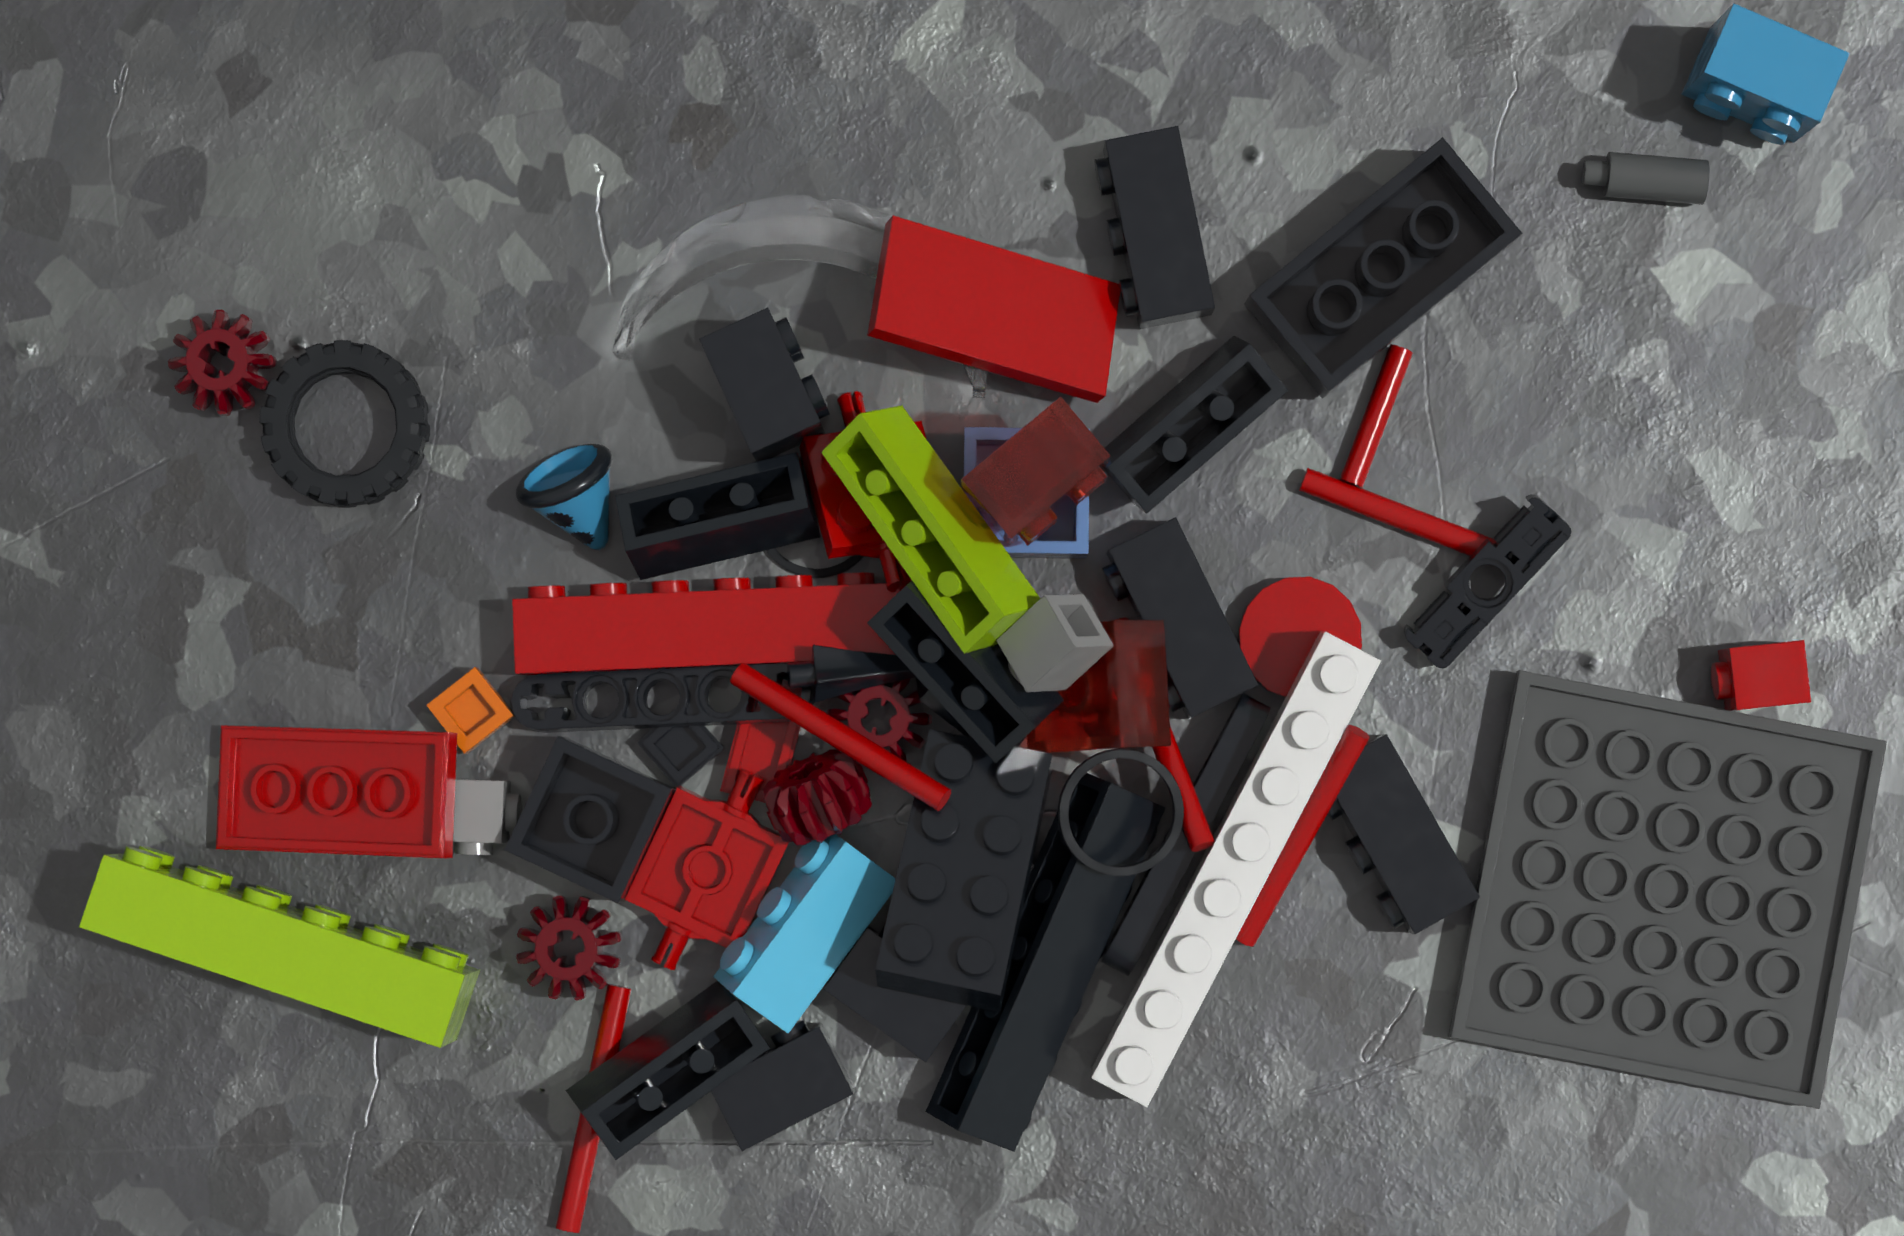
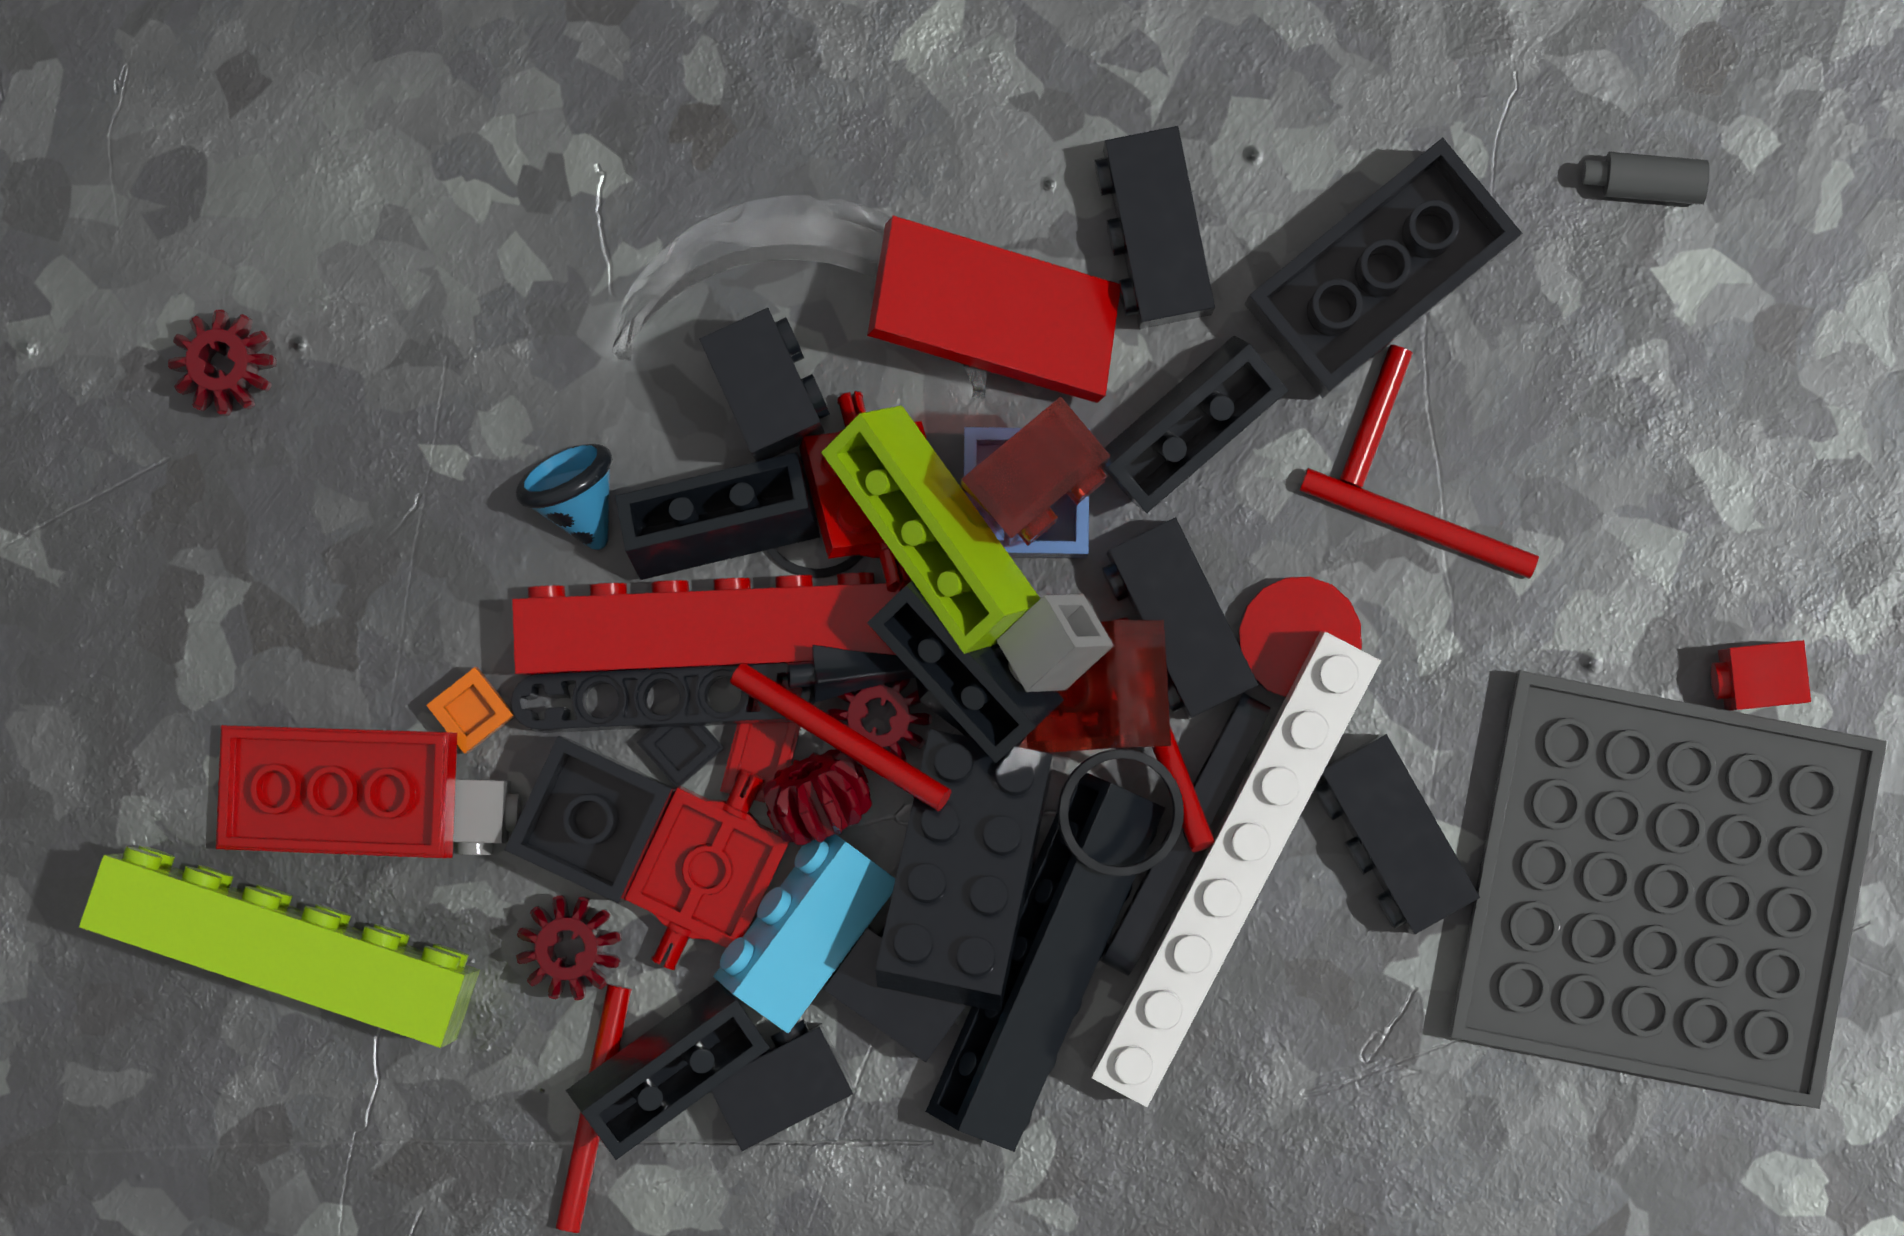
(298, 378): black tyre -> none
(1305, 830): red bar -> none
(1460, 615): black piece -> none
(1764, 75): dark azure brick -> none

